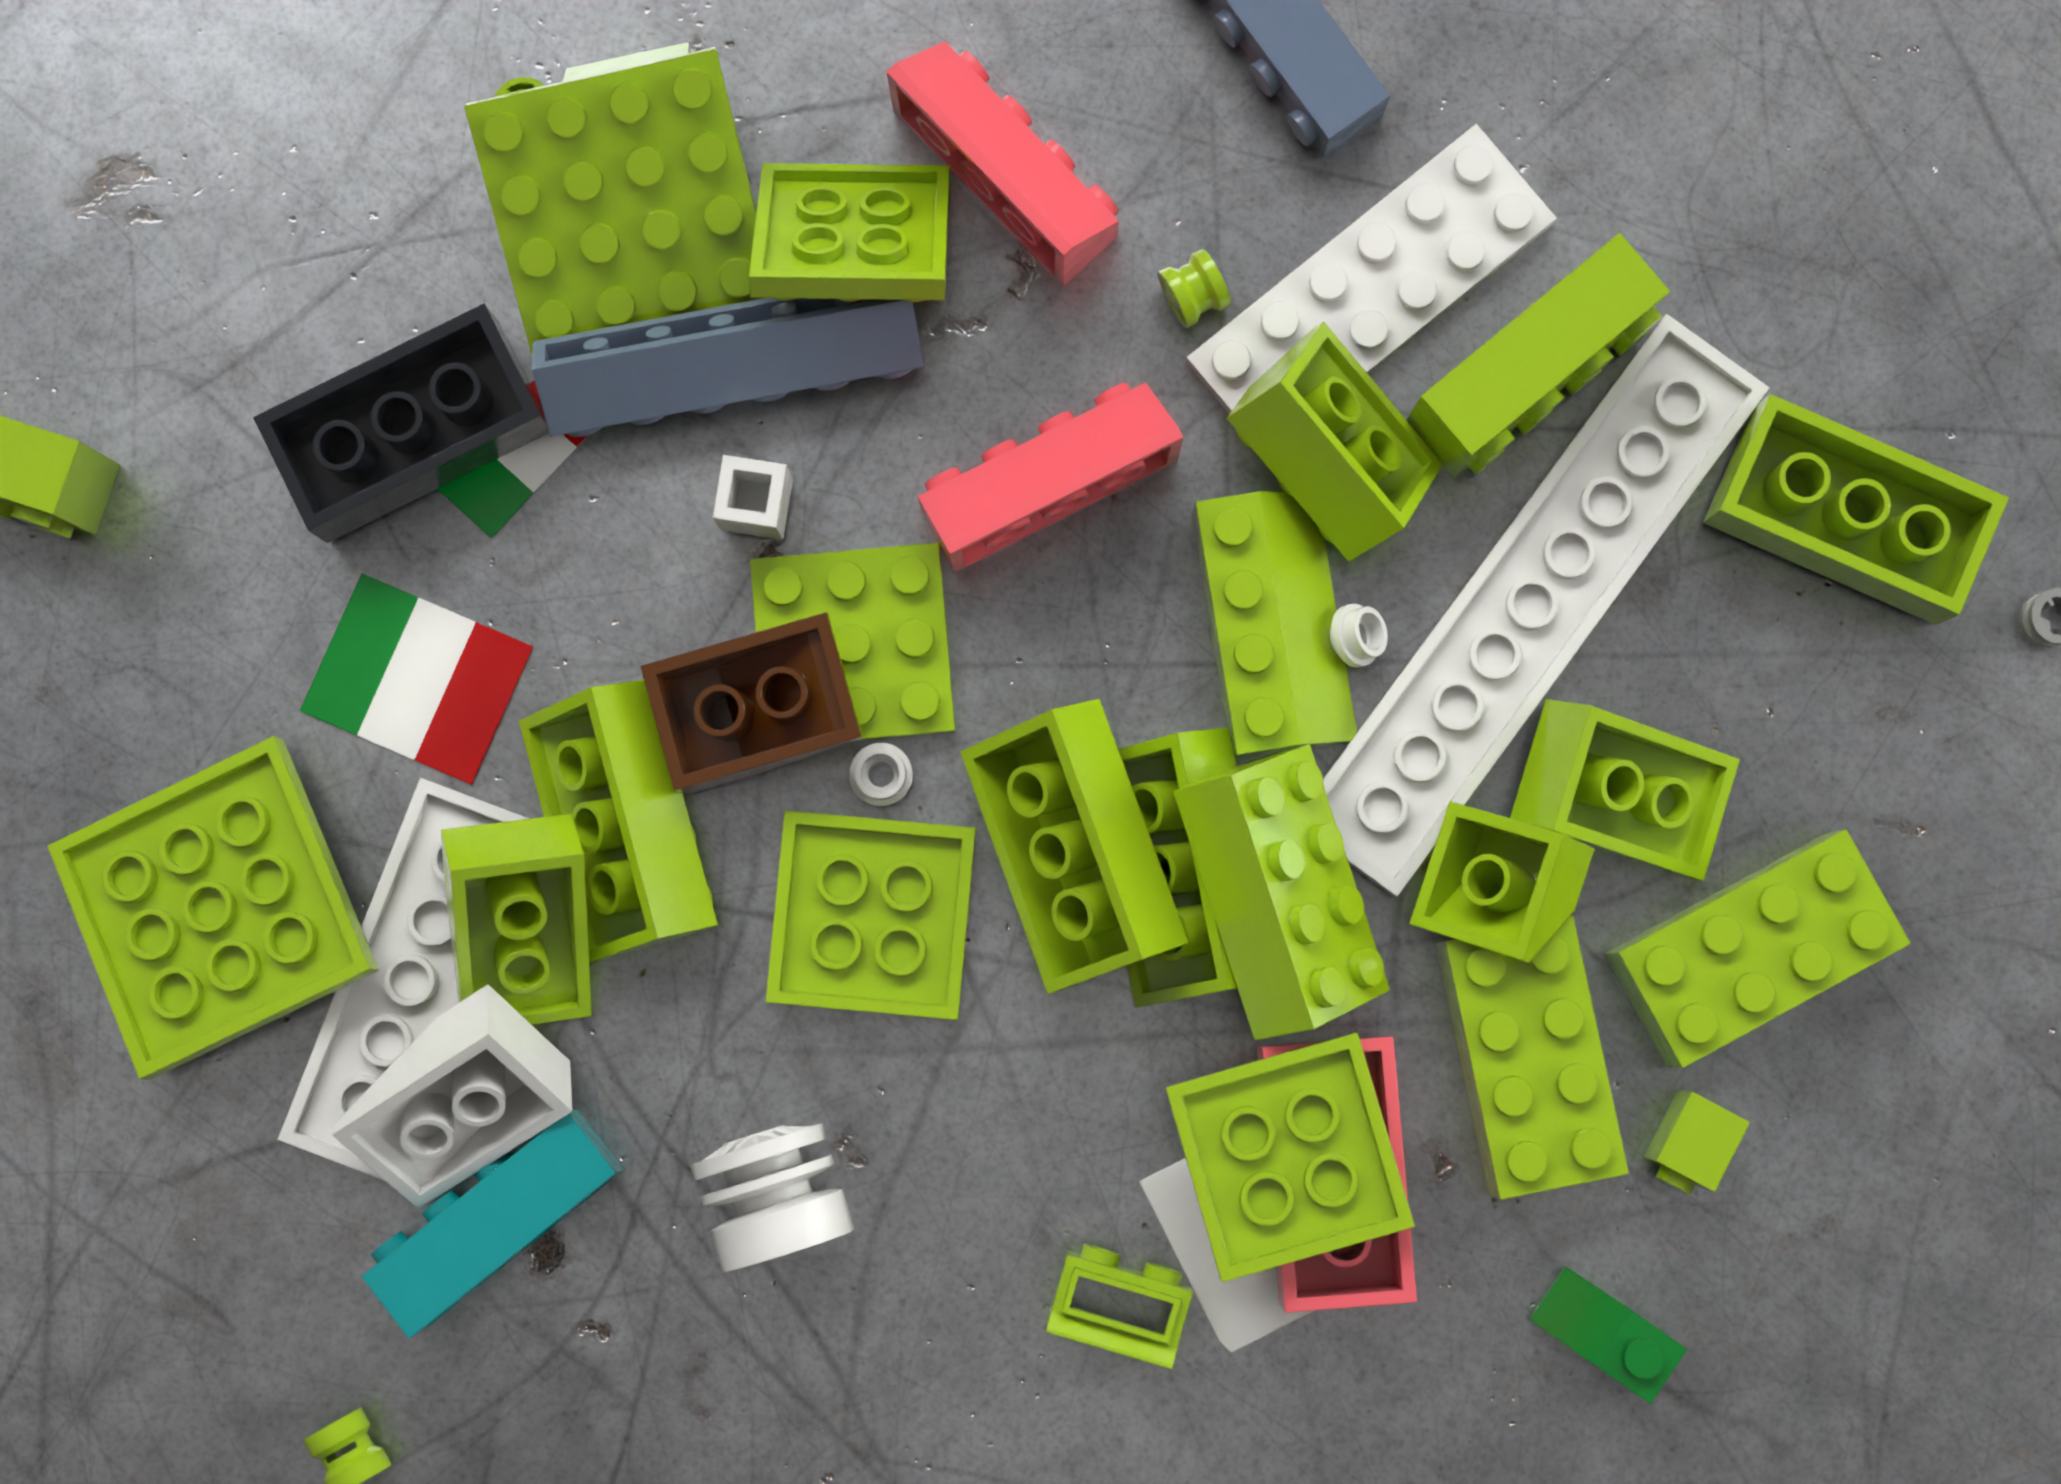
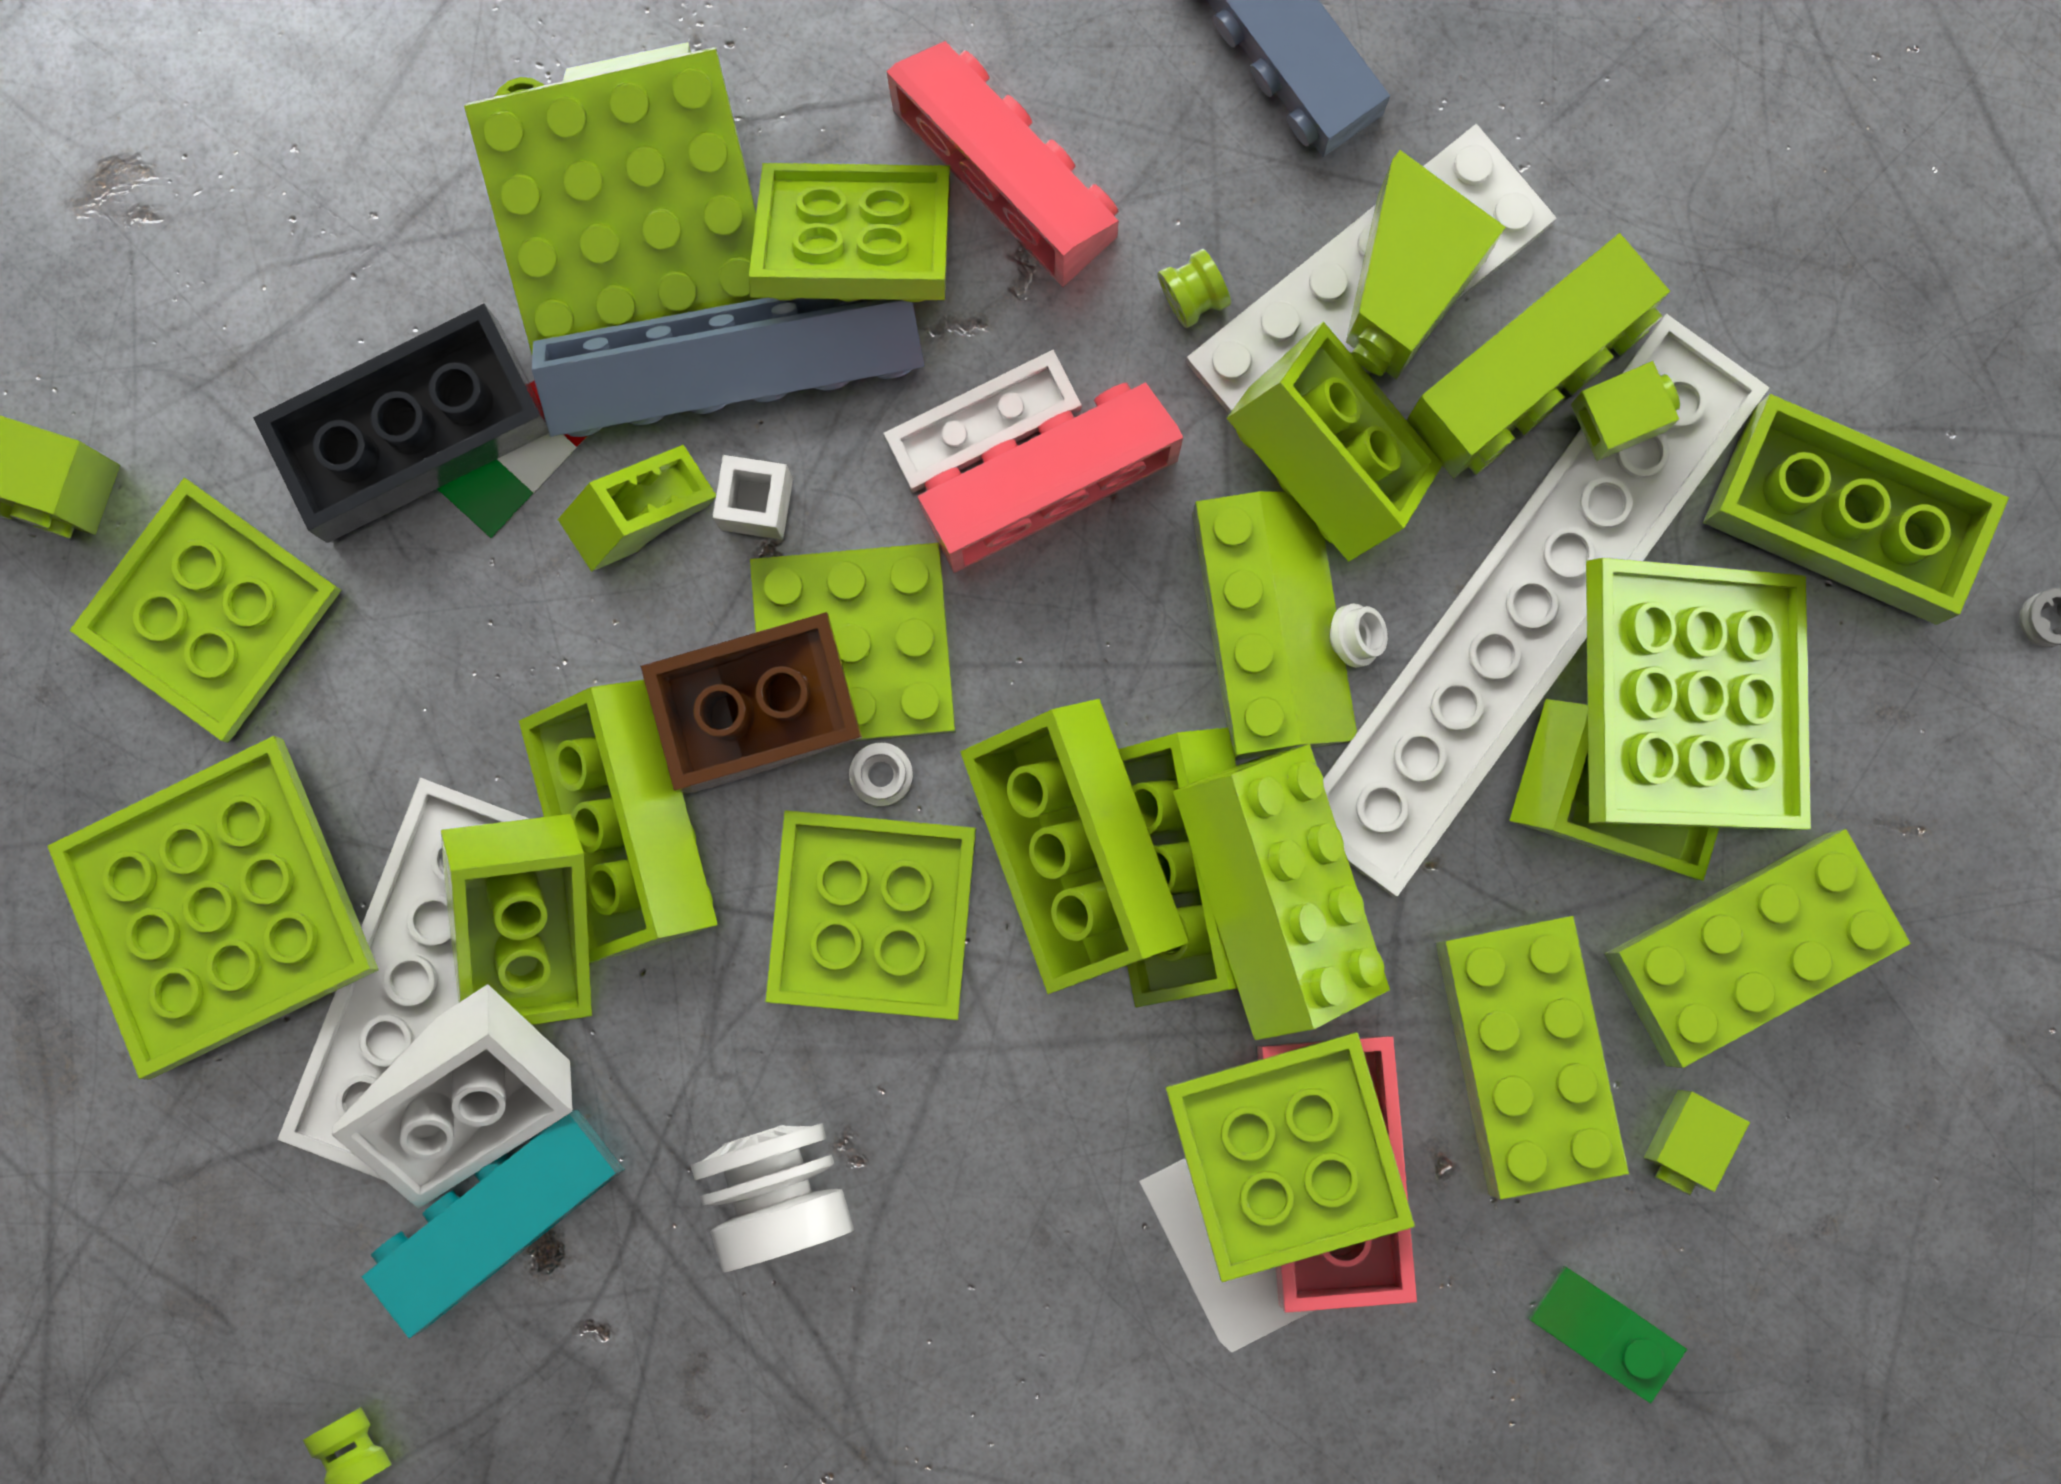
(205, 610): none -> lime plate
(416, 678): sticker -> none
(634, 506): none -> lime arch
(982, 418): none -> white plate
(1110, 1334): lime window -> none
(1415, 264): none -> lime slope
(1500, 882): lime slope -> none
(1626, 410): none -> lime brick
(1697, 696): none -> lime plate

